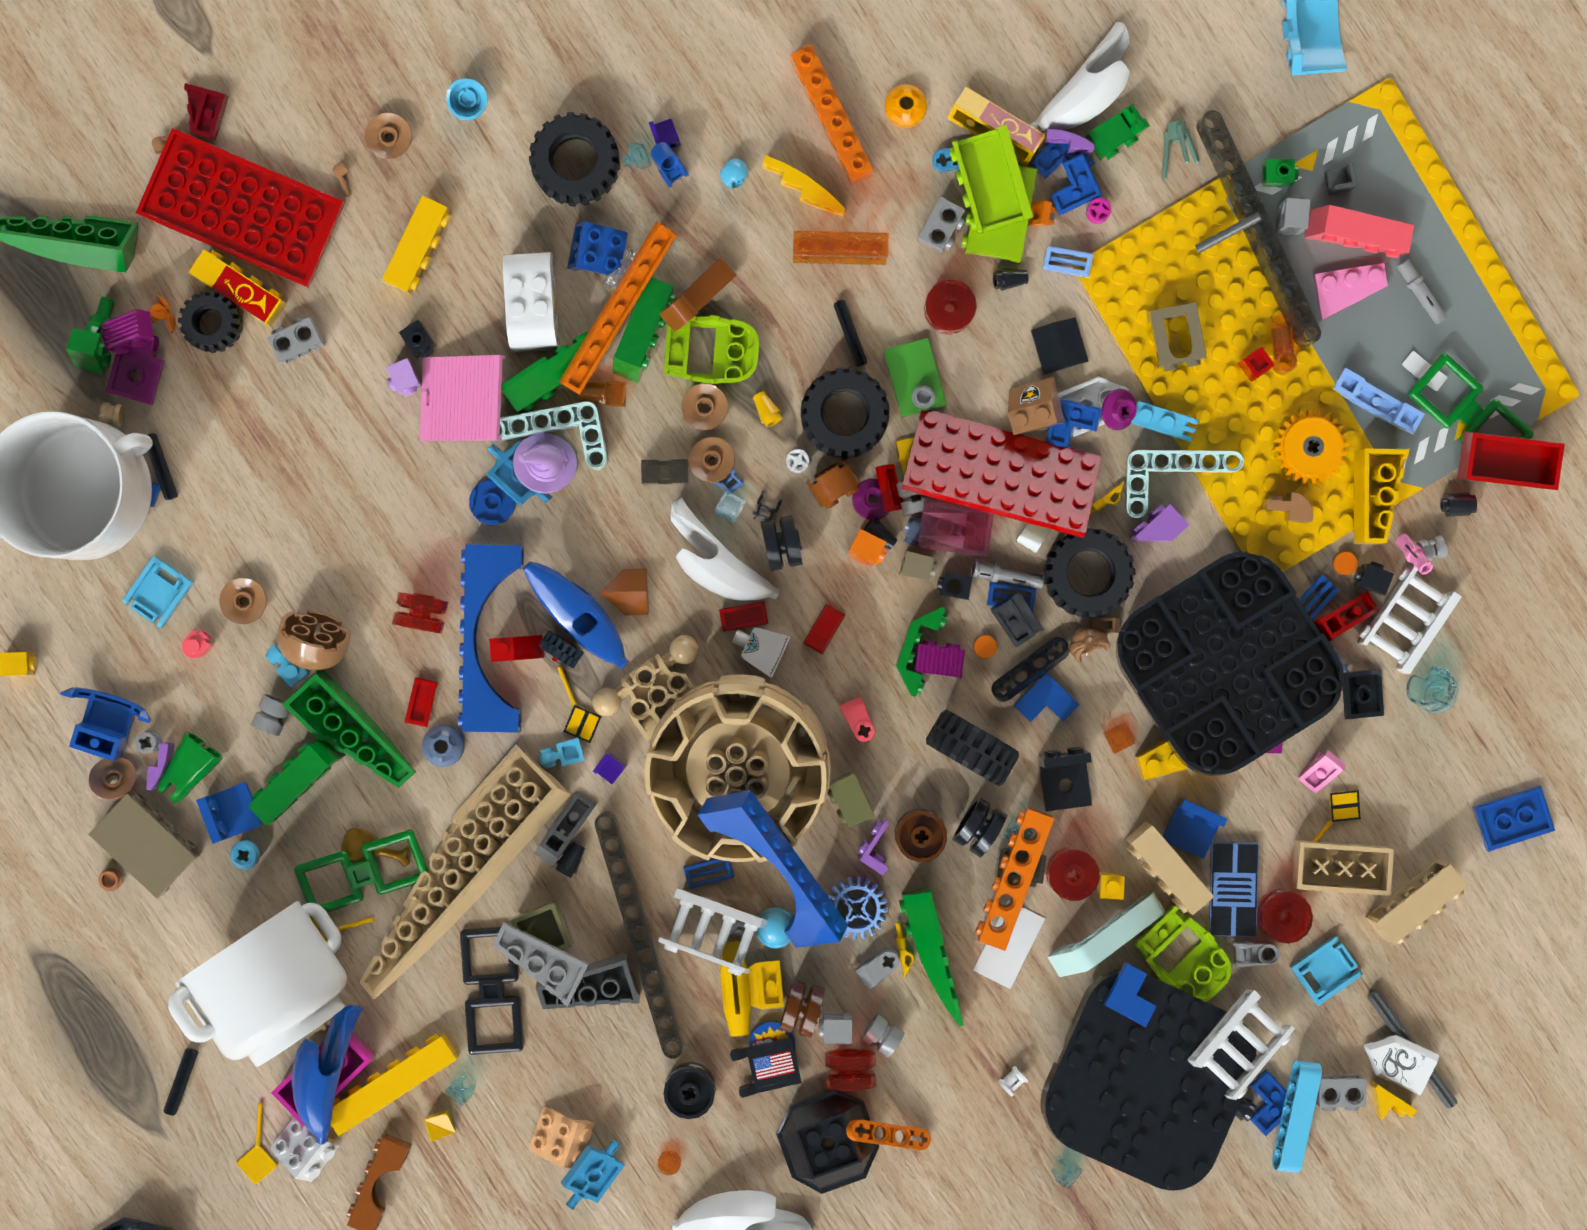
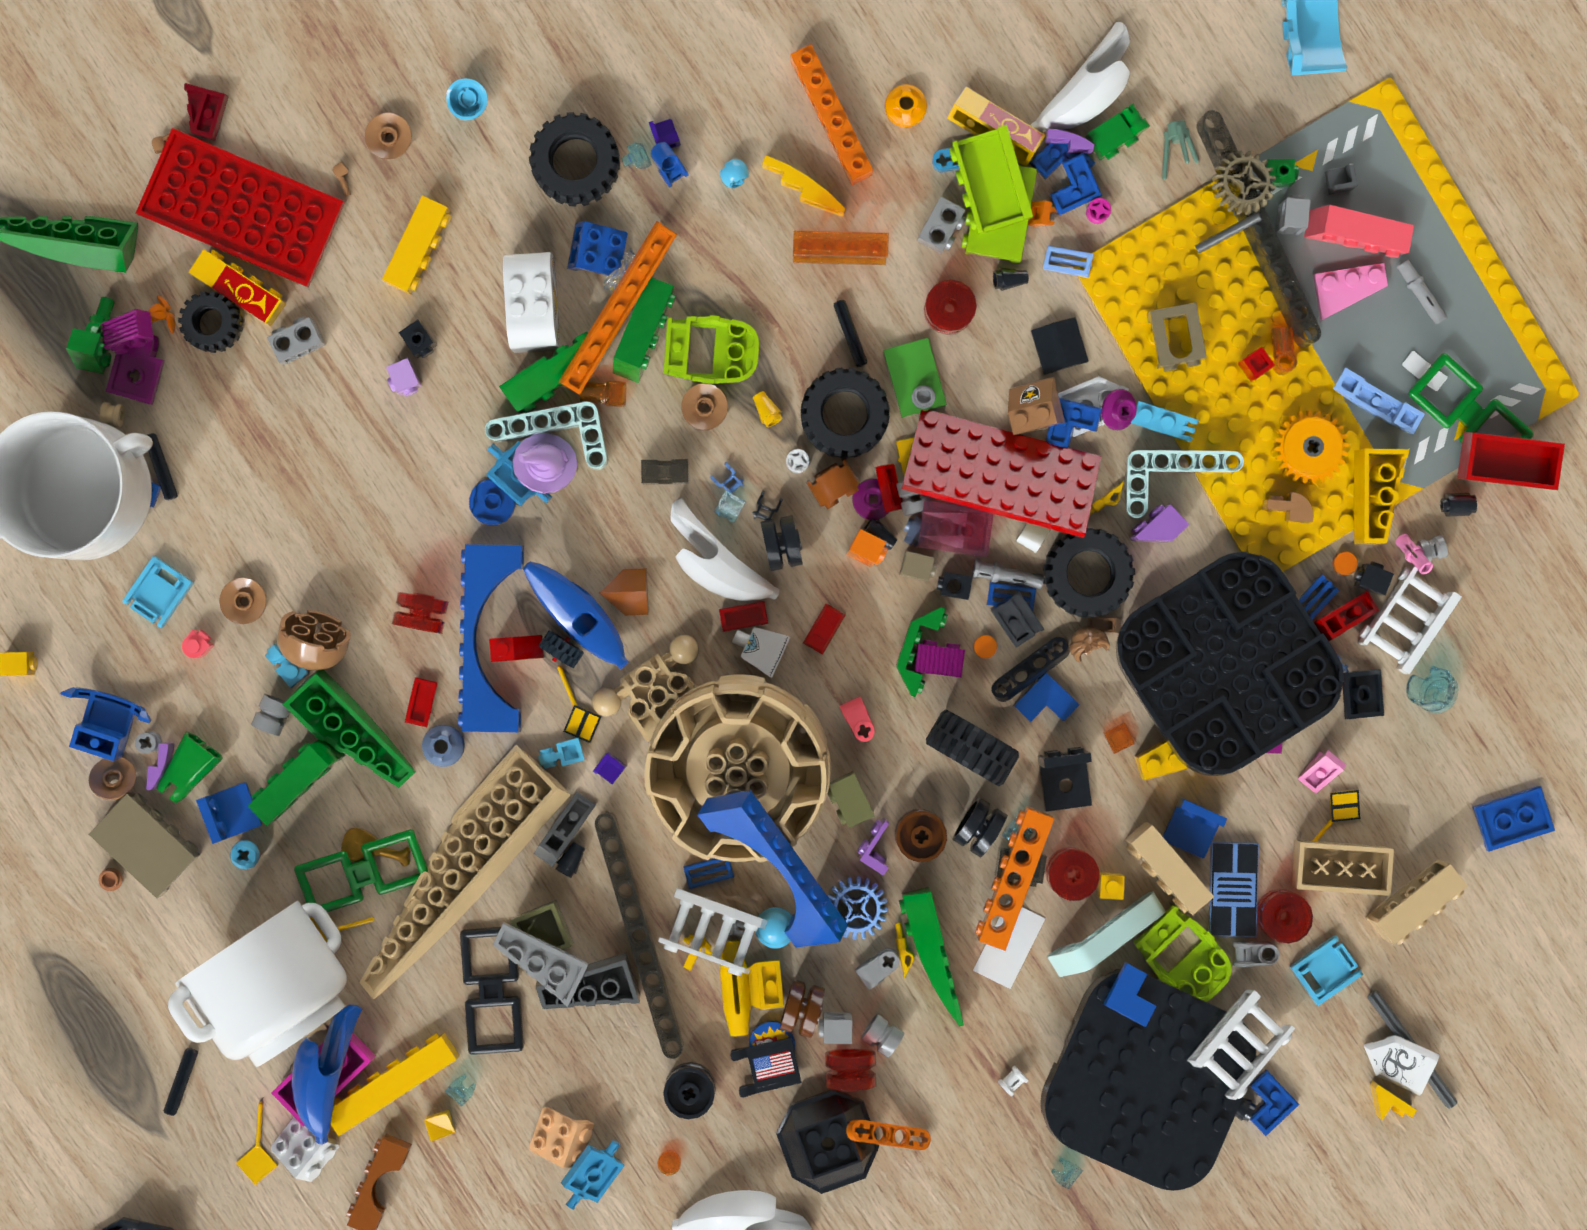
(461, 398): bright pink door -> none
(692, 958): none -> yellow piece
(697, 295): dark orange beam -> none
(709, 449): medium nougat dish -> none
(1225, 181): none -> dark tan gear
(1297, 1116): medium azure beam -> none
(1340, 1086): light grey brick -> none

